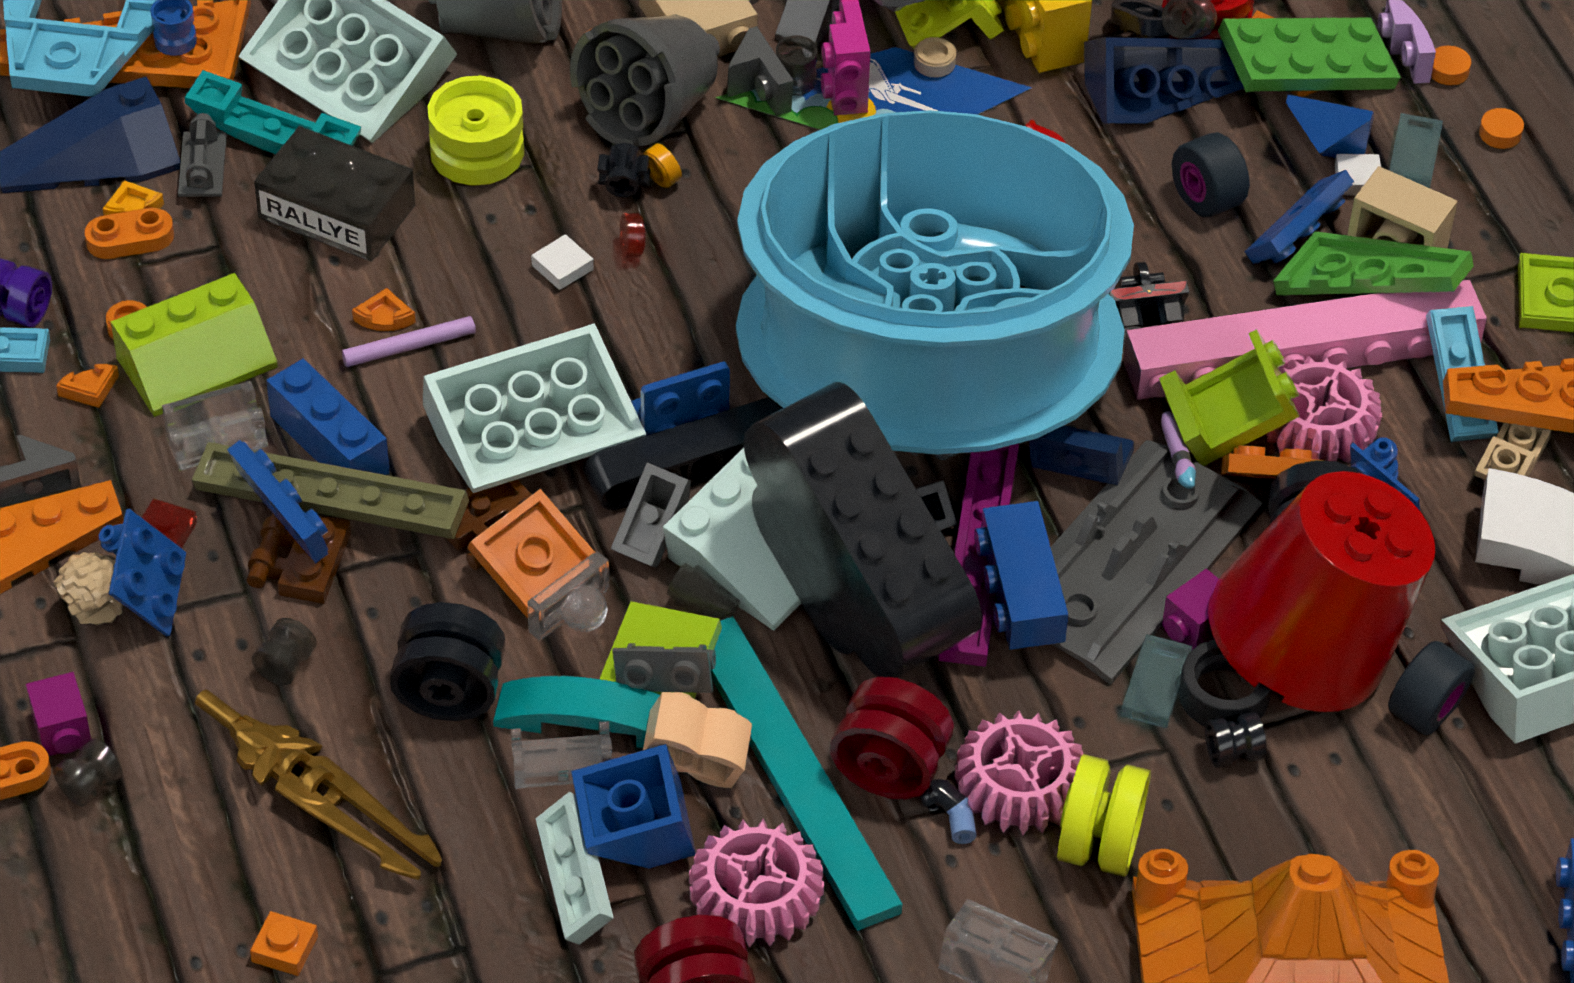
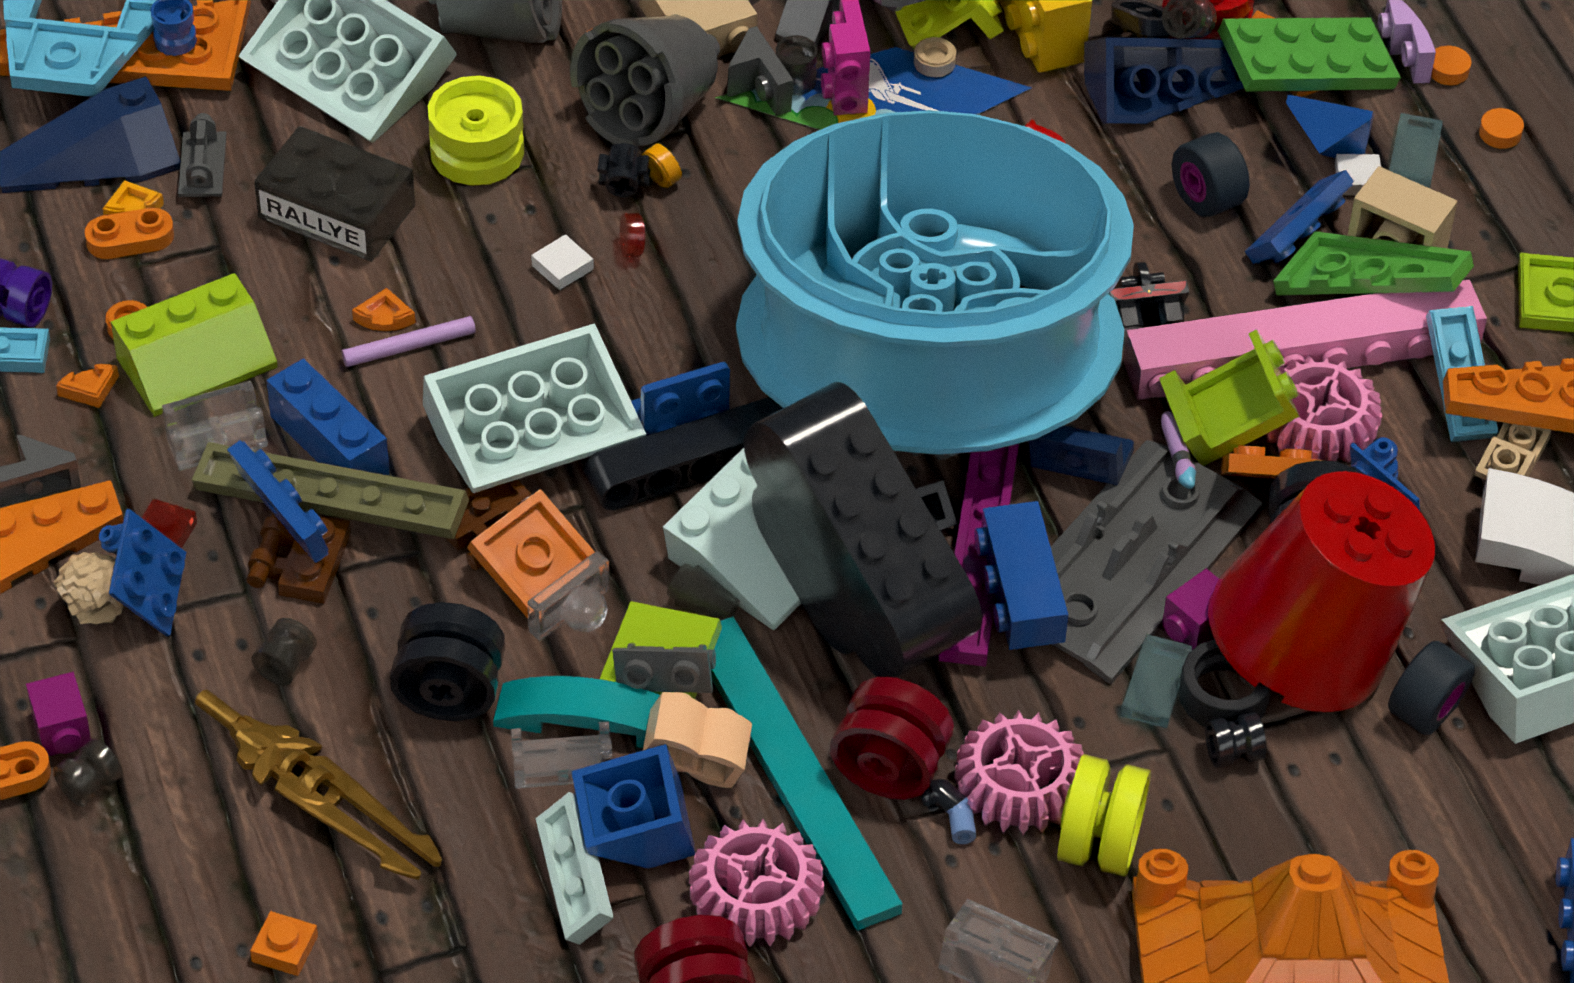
(254, 121): teal slope -> none
(651, 507): dark grey slope -> none

